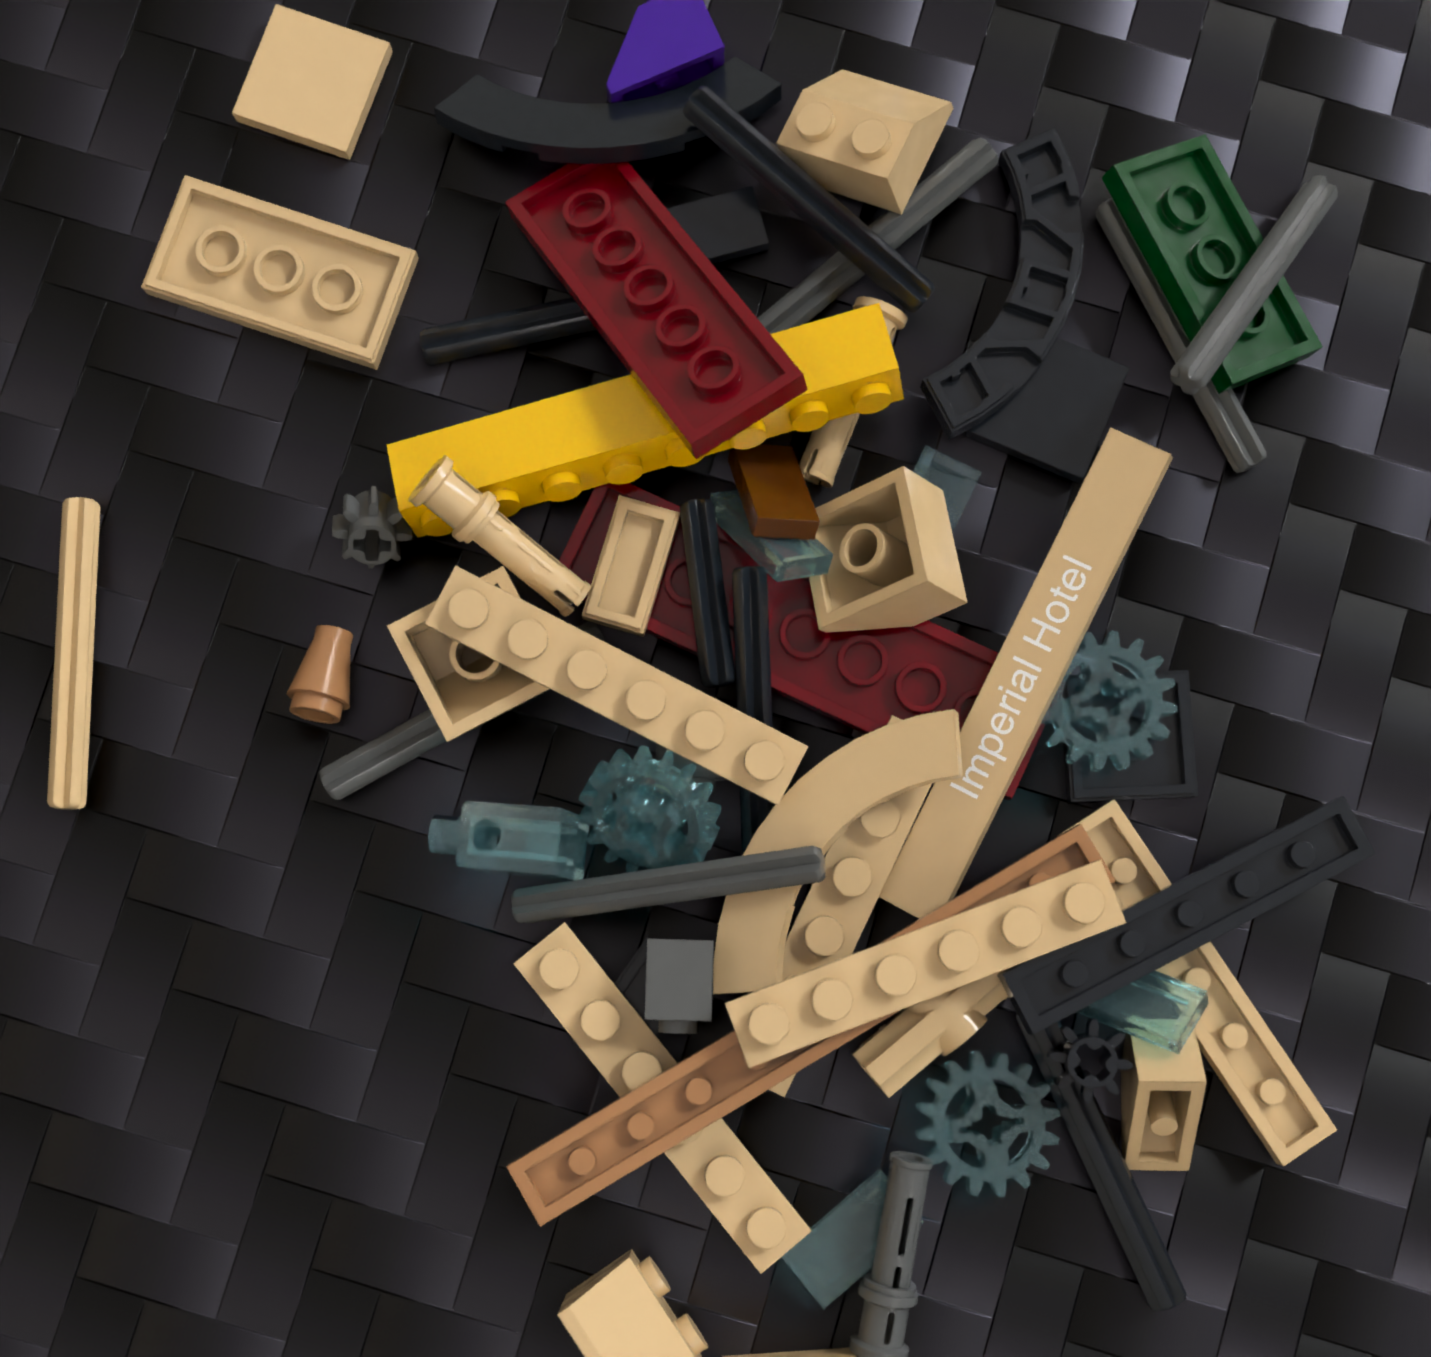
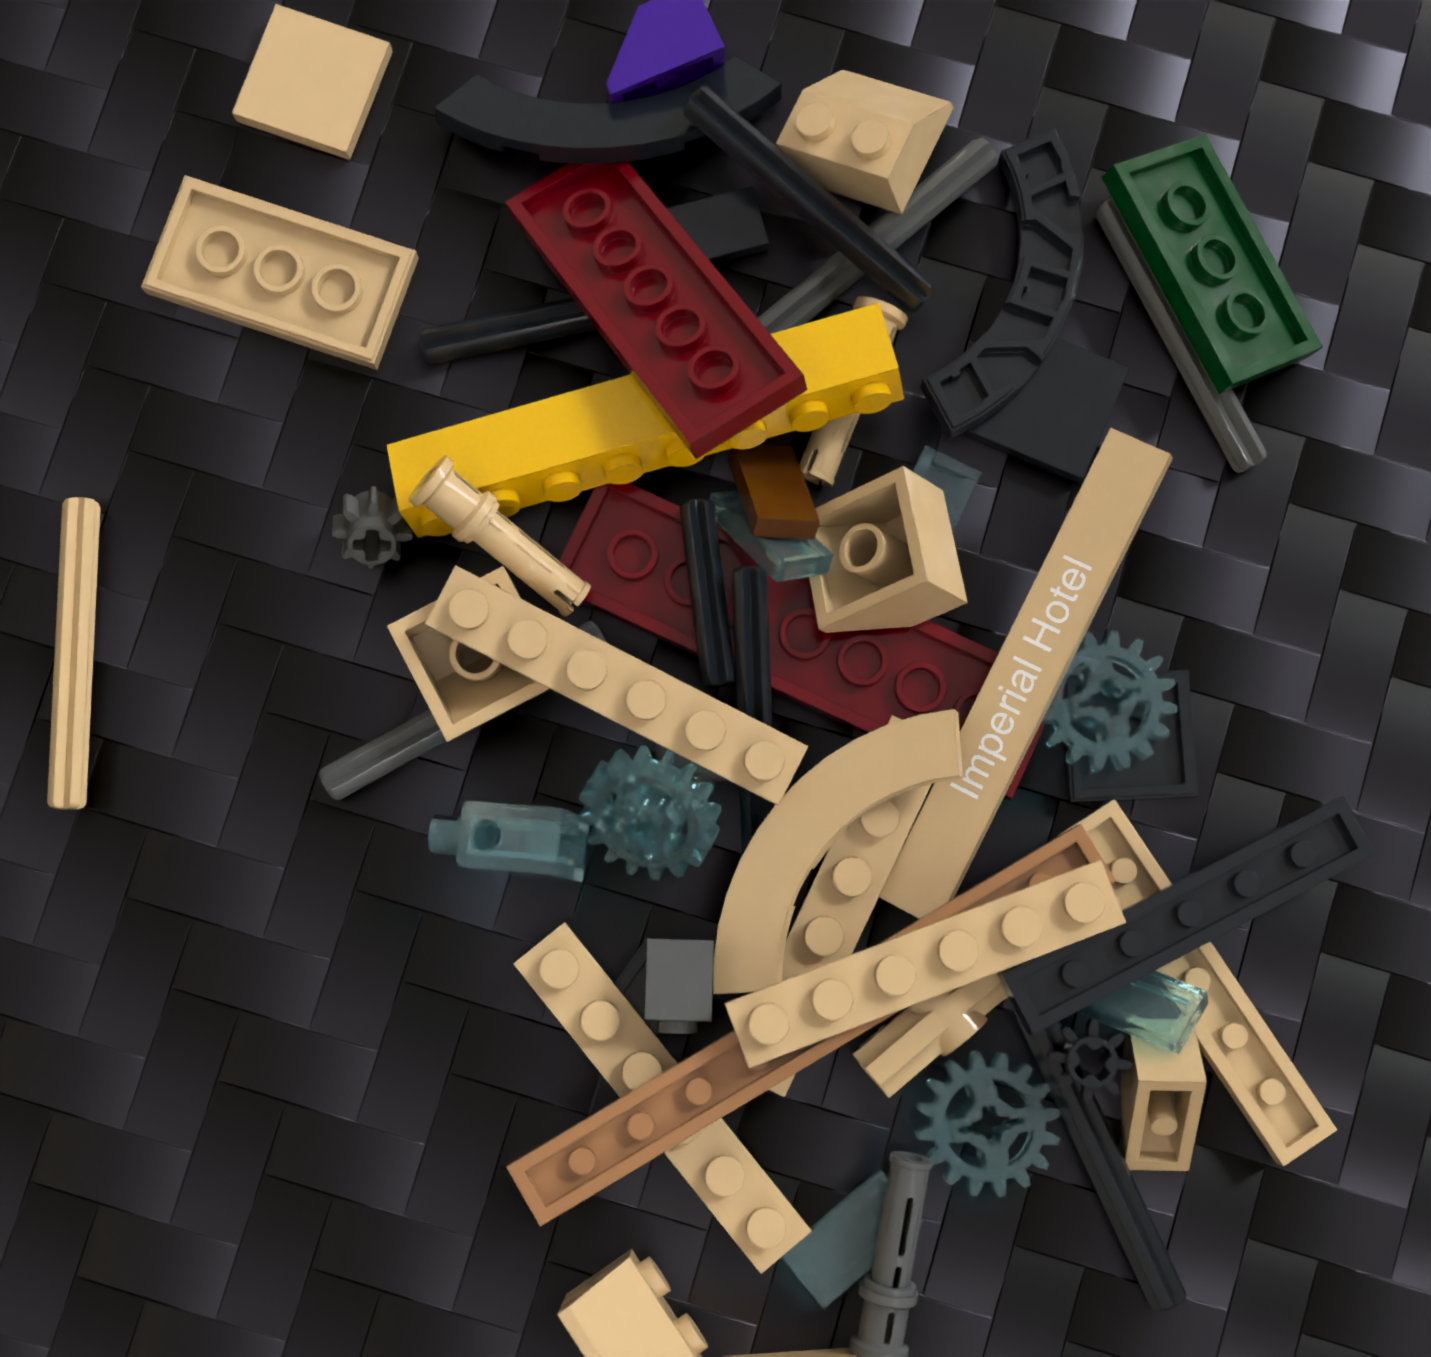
(323, 678): medium nougat cone -> none
(631, 566): tan tile -> none
(669, 884): dark grey axle -> none
(1253, 285): dark grey axle -> none

